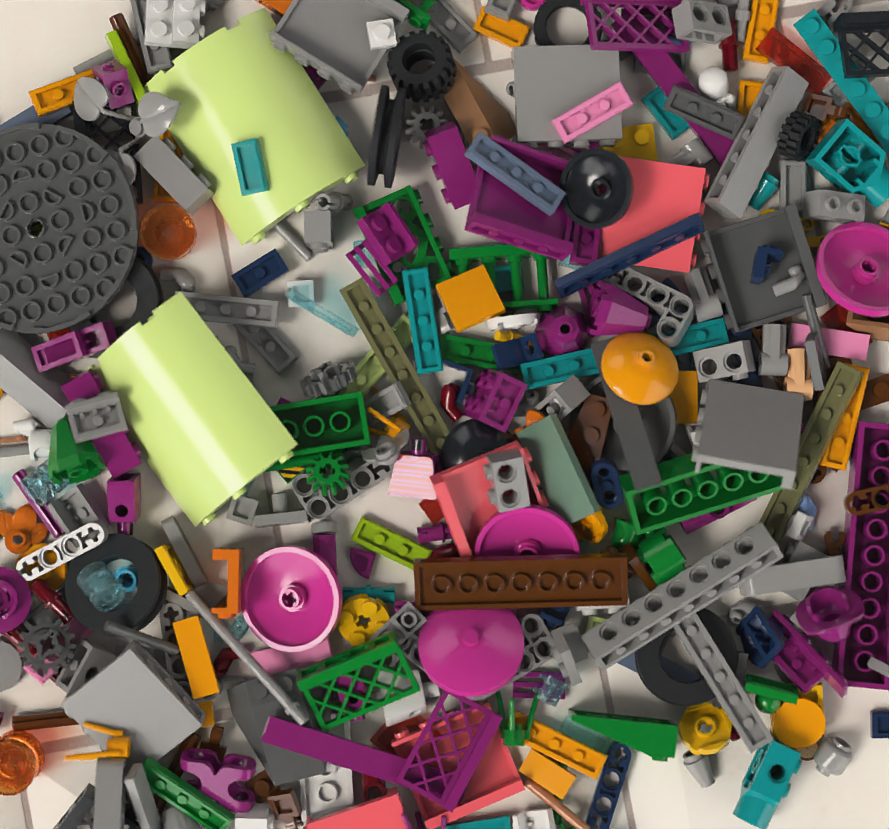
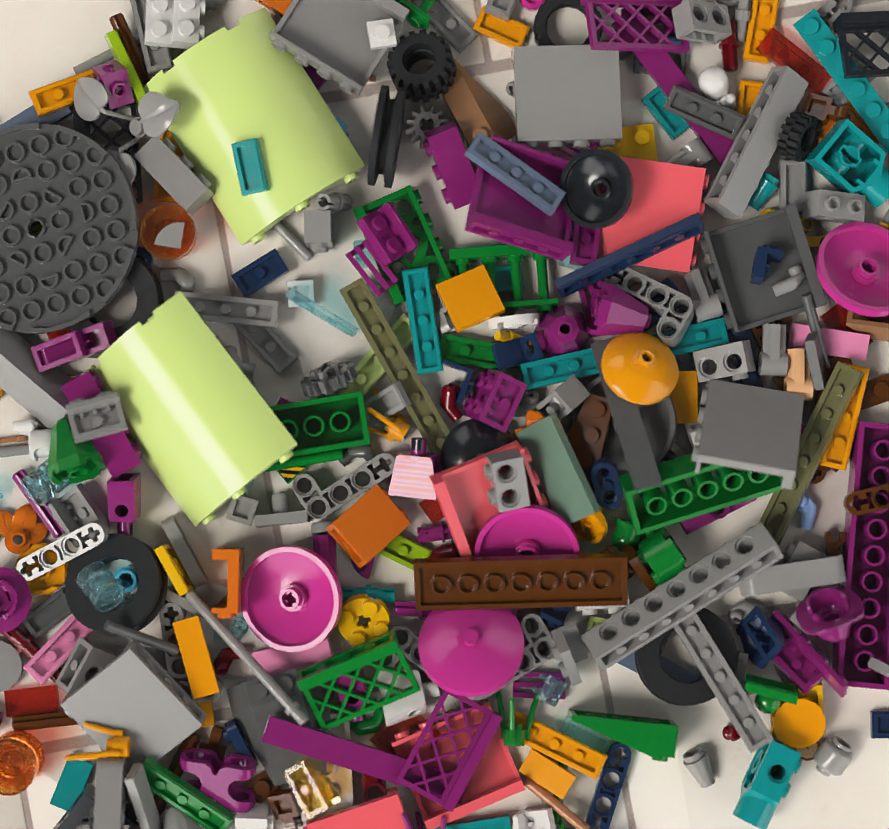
(32, 700): none -> clear red tile
(35, 640): dark grey gear -> none
(52, 599): dark red axle -> none
(71, 783): none -> teal tile
(171, 235): none -> light grey tile
(234, 735): none -> dark blue plate
(311, 788): none -> clear yellow slope
(321, 467): green gear -> none
(368, 525): none -> orange panel
(370, 725): none -> green arm
(387, 449): light grey plate -> none
(403, 622): light grey slope -> none
(592, 112): bright pink tile -> none
(702, 742): yellow plate -> none
(799, 525): white plate -> none

